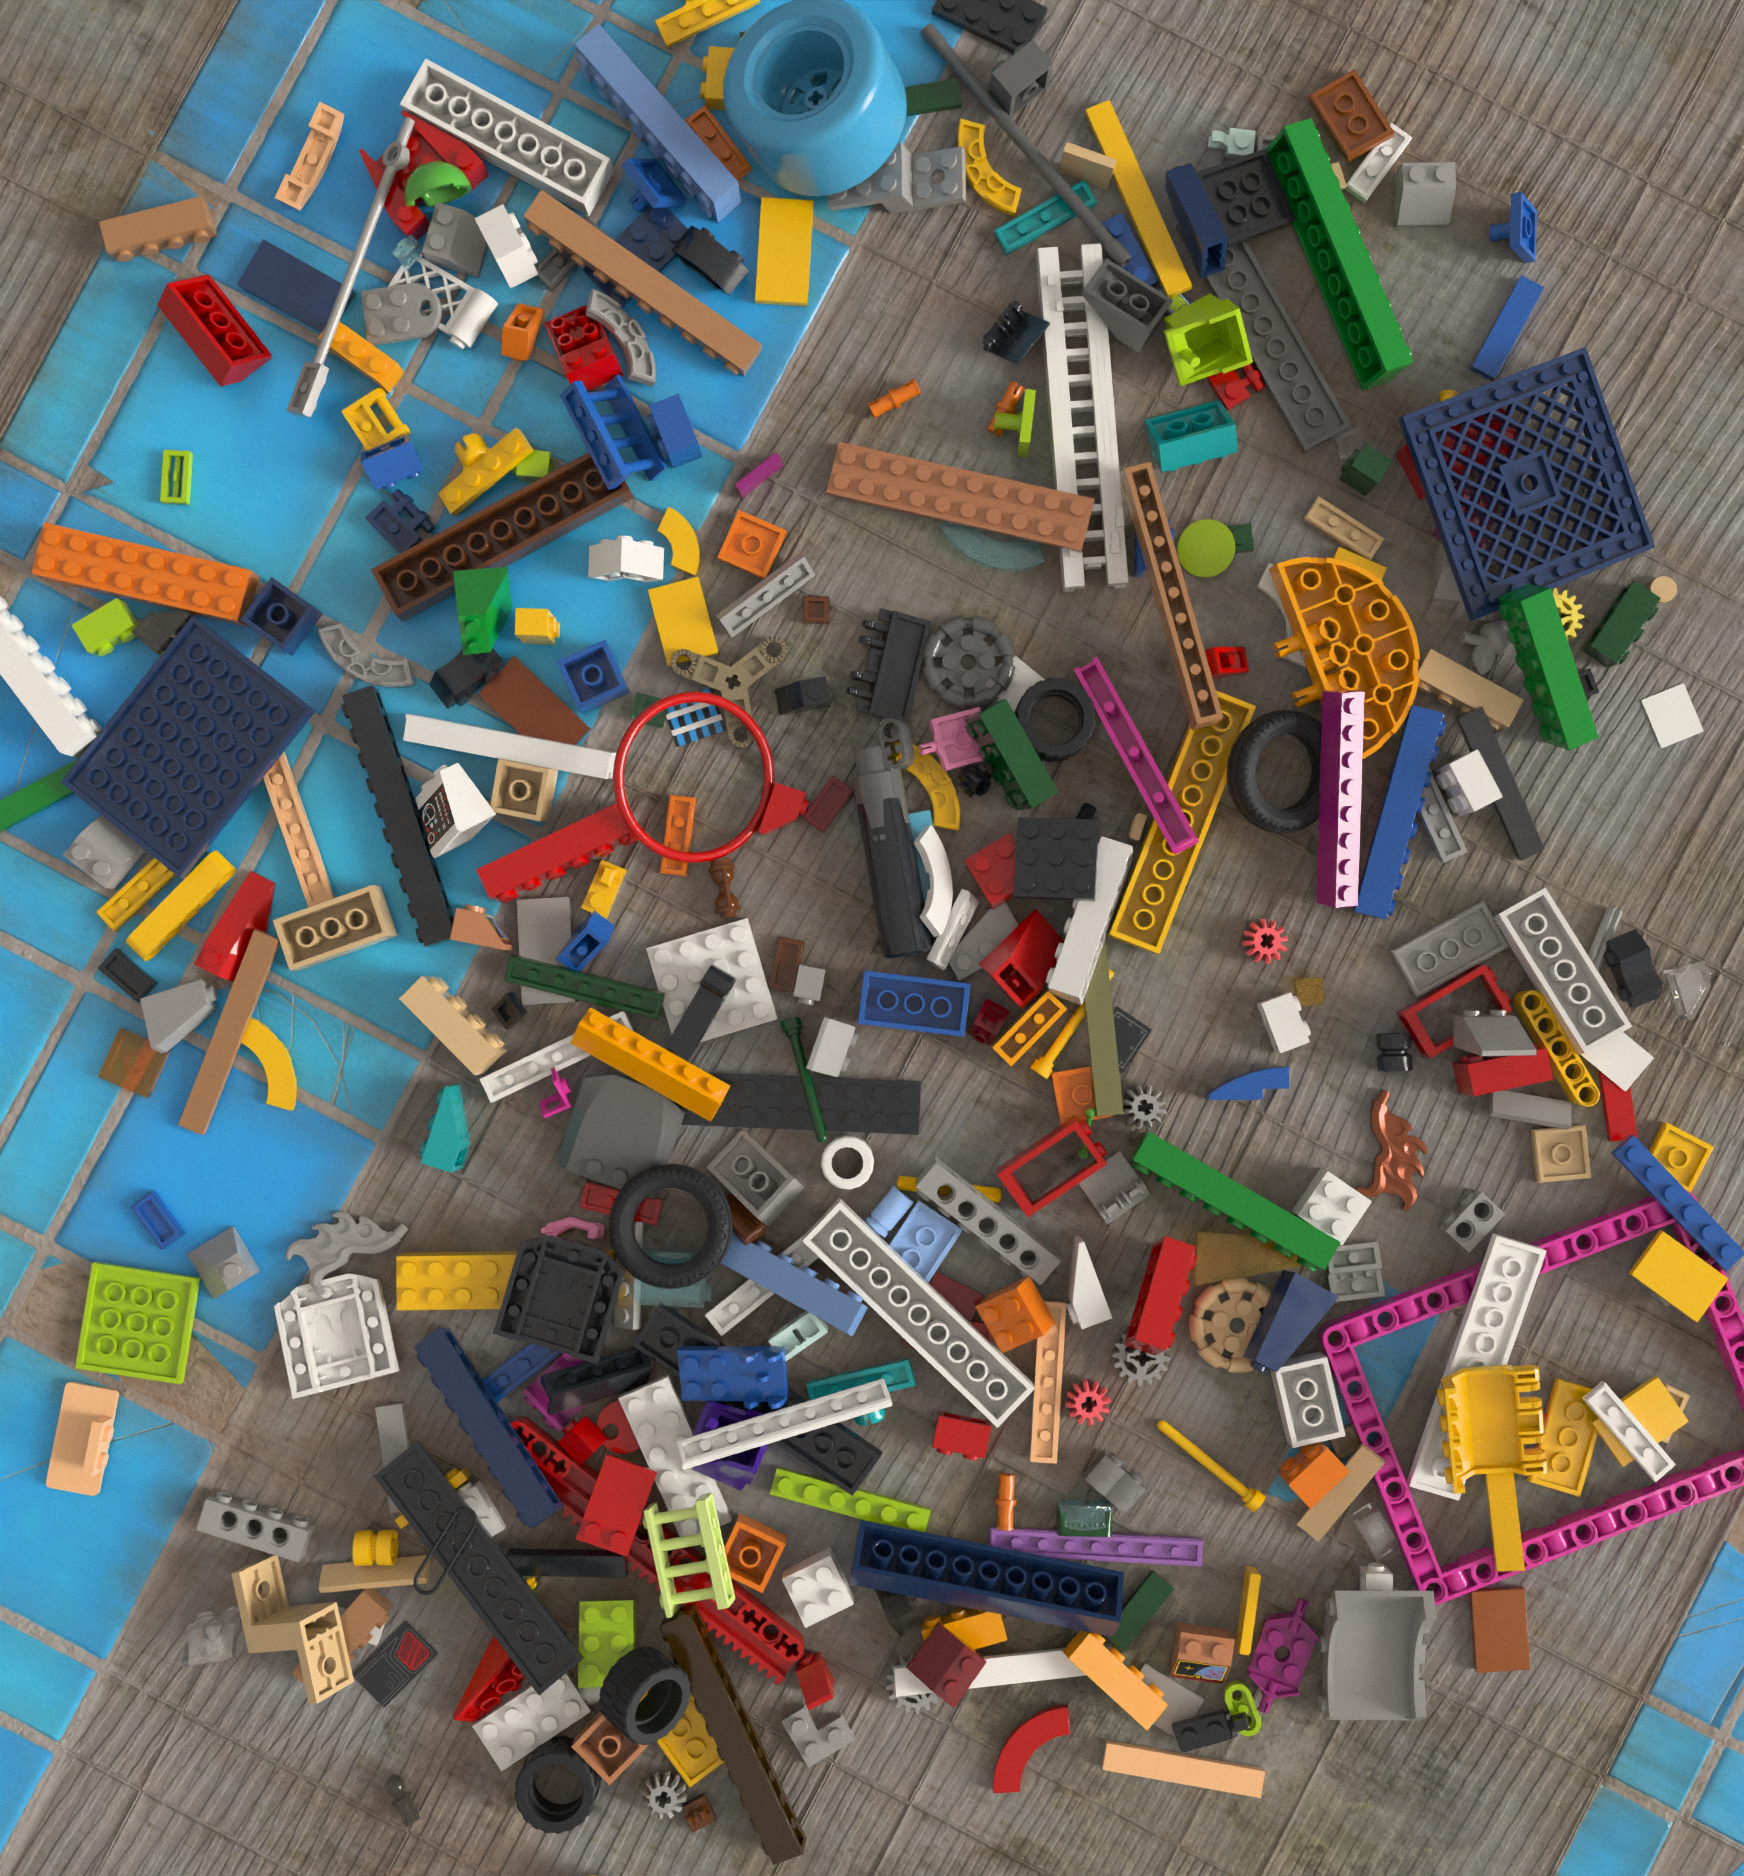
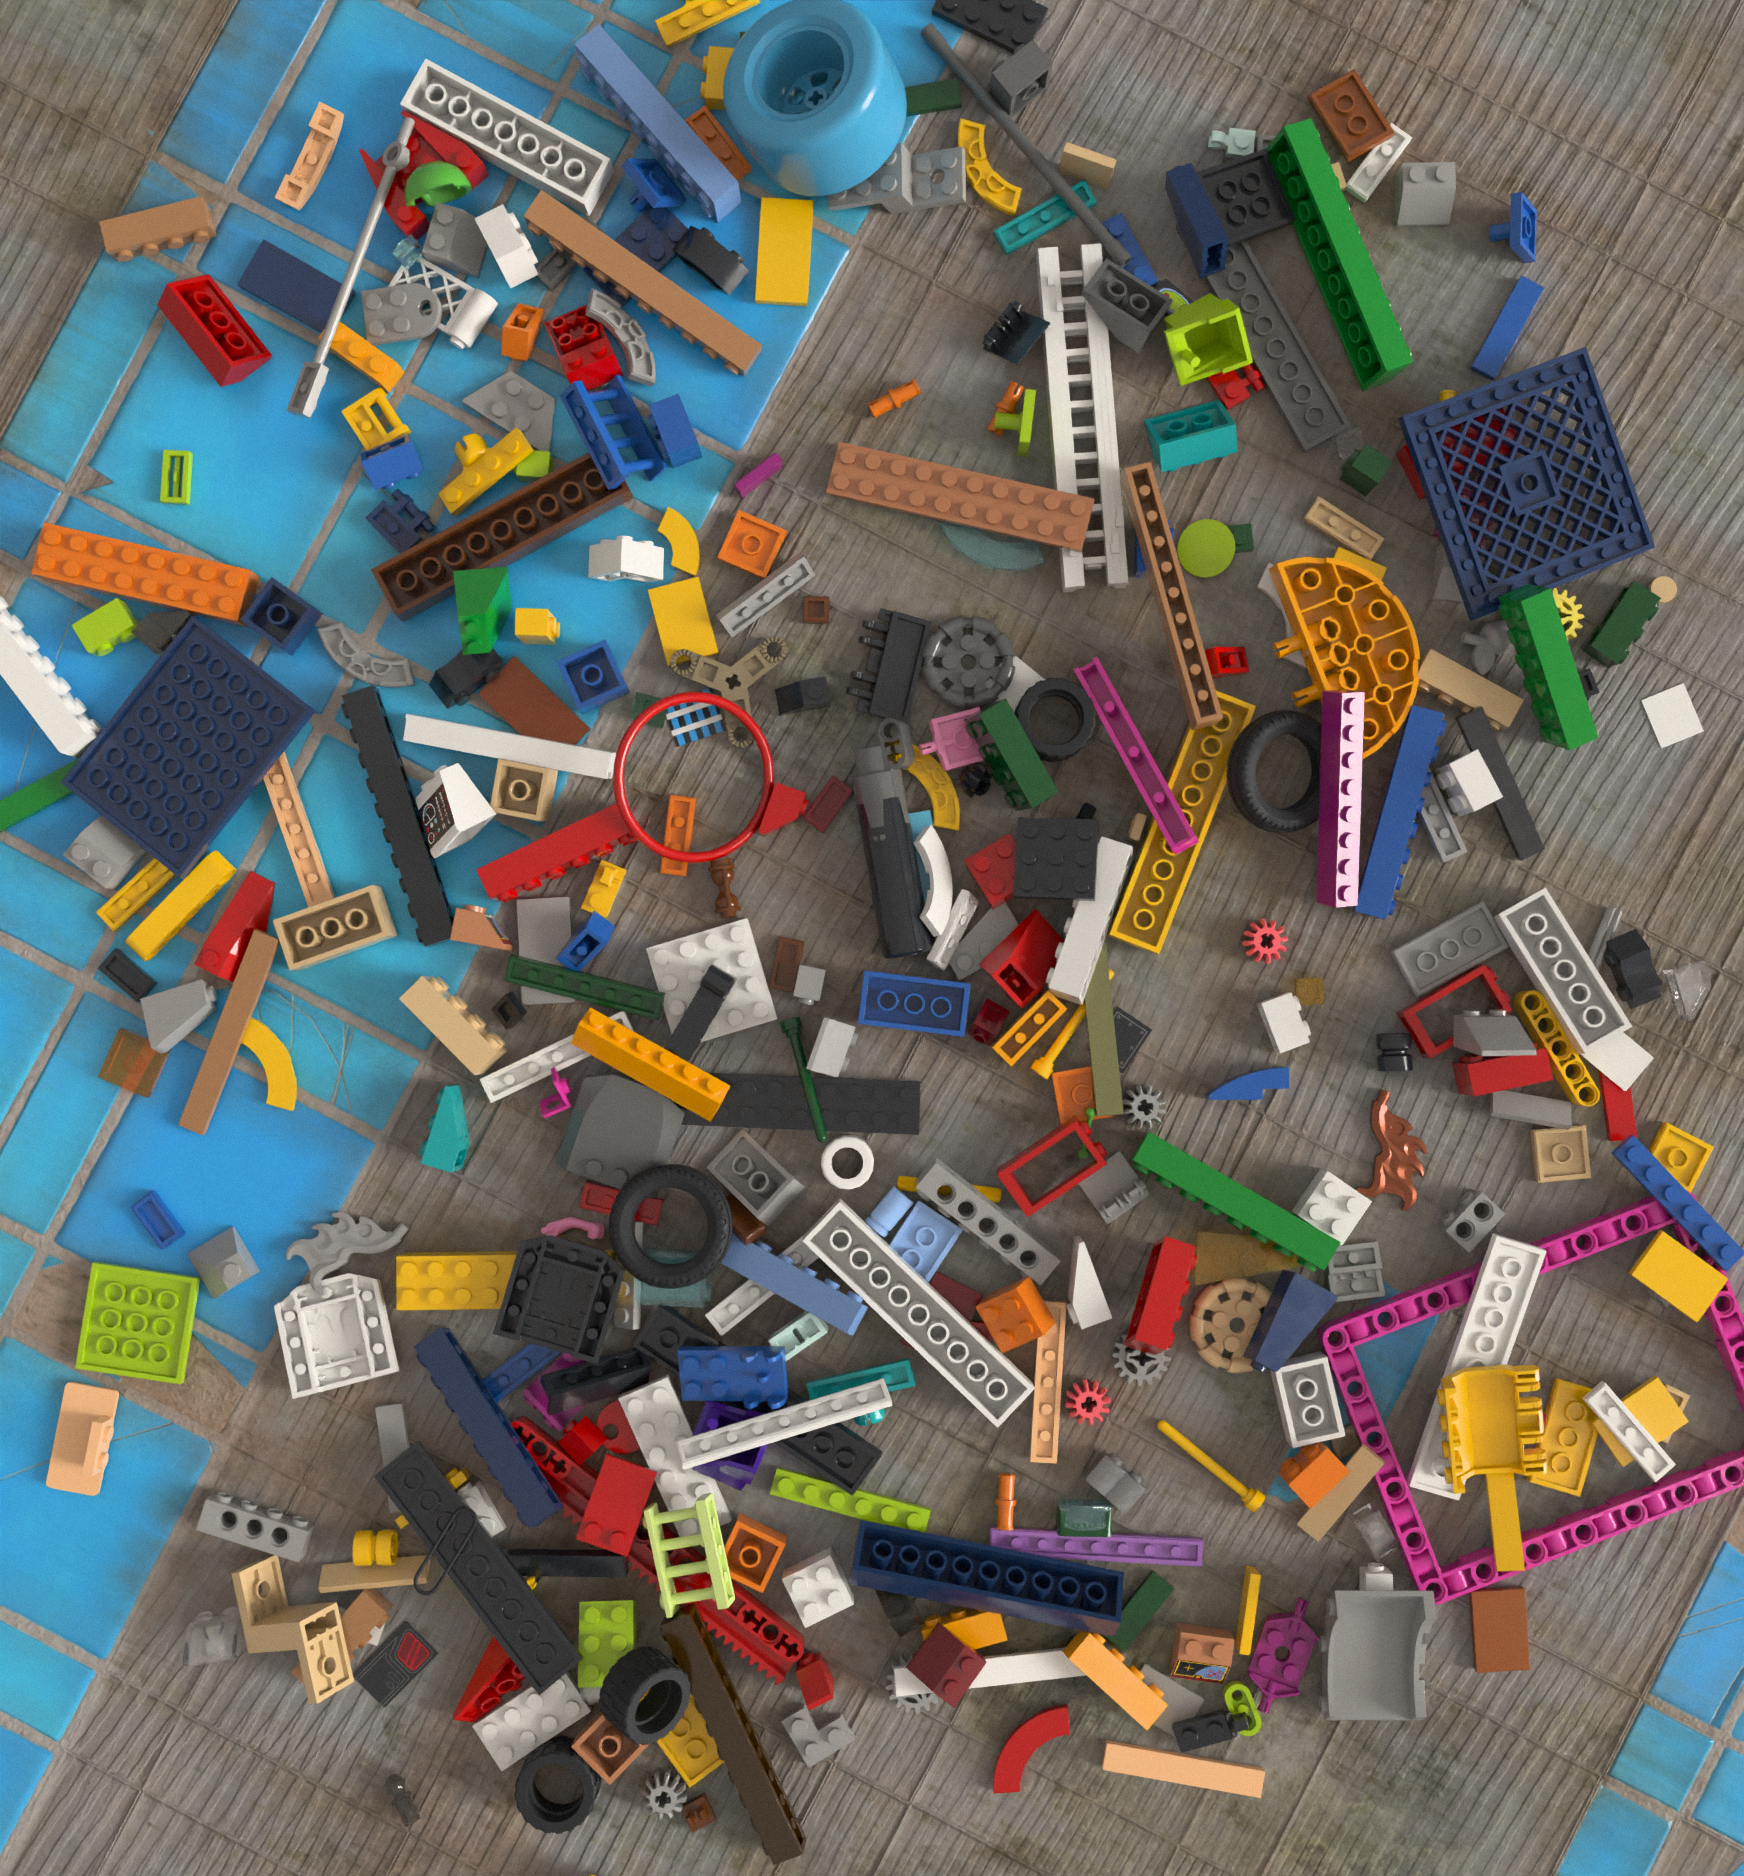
(516, 404): none -> light grey wing
(961, 1435): red brick -> none
(1138, 200): yellow tile -> none

